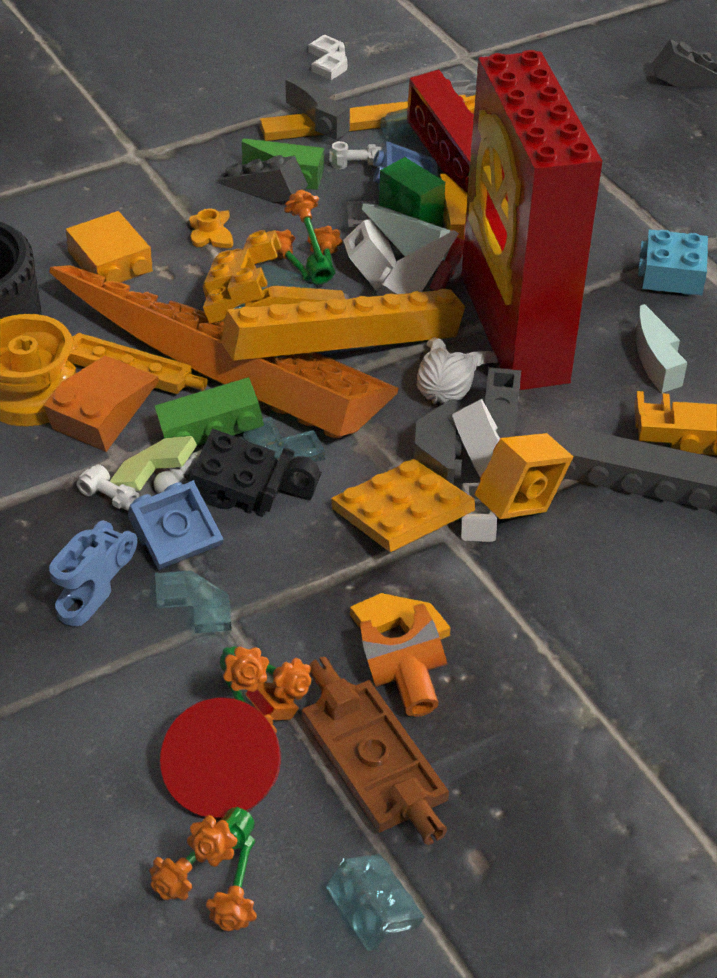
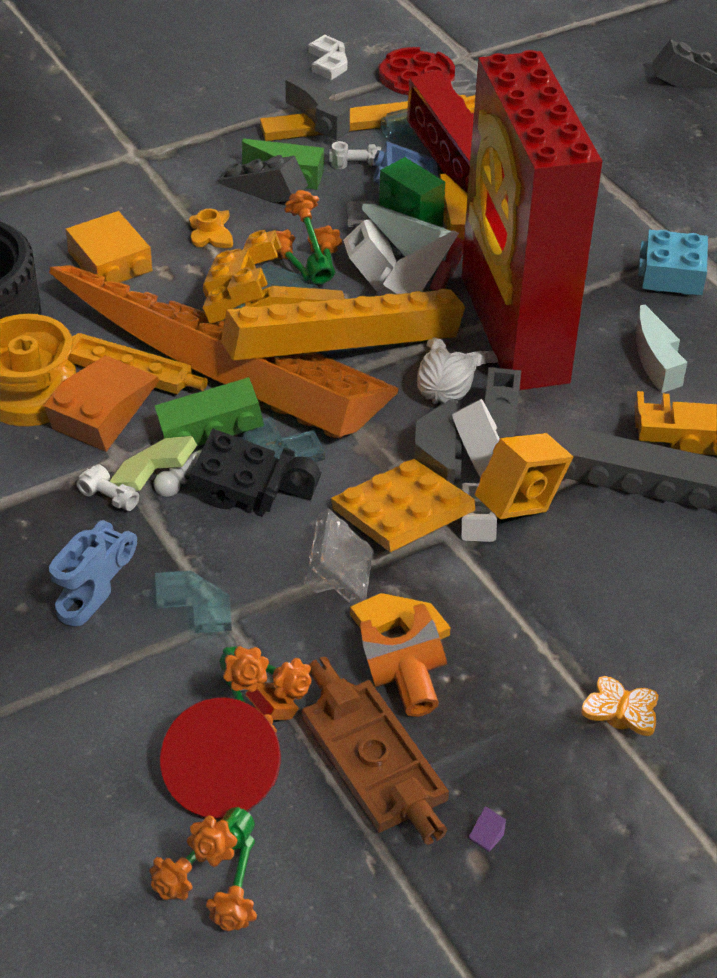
(174, 524): medium blue plate -> none
(339, 559): none -> clear plate
(373, 899): clear light blue bracket -> none
(411, 62): none -> red tile
(488, 829): none -> medium lavender piece
(622, 707): none -> light orange animal

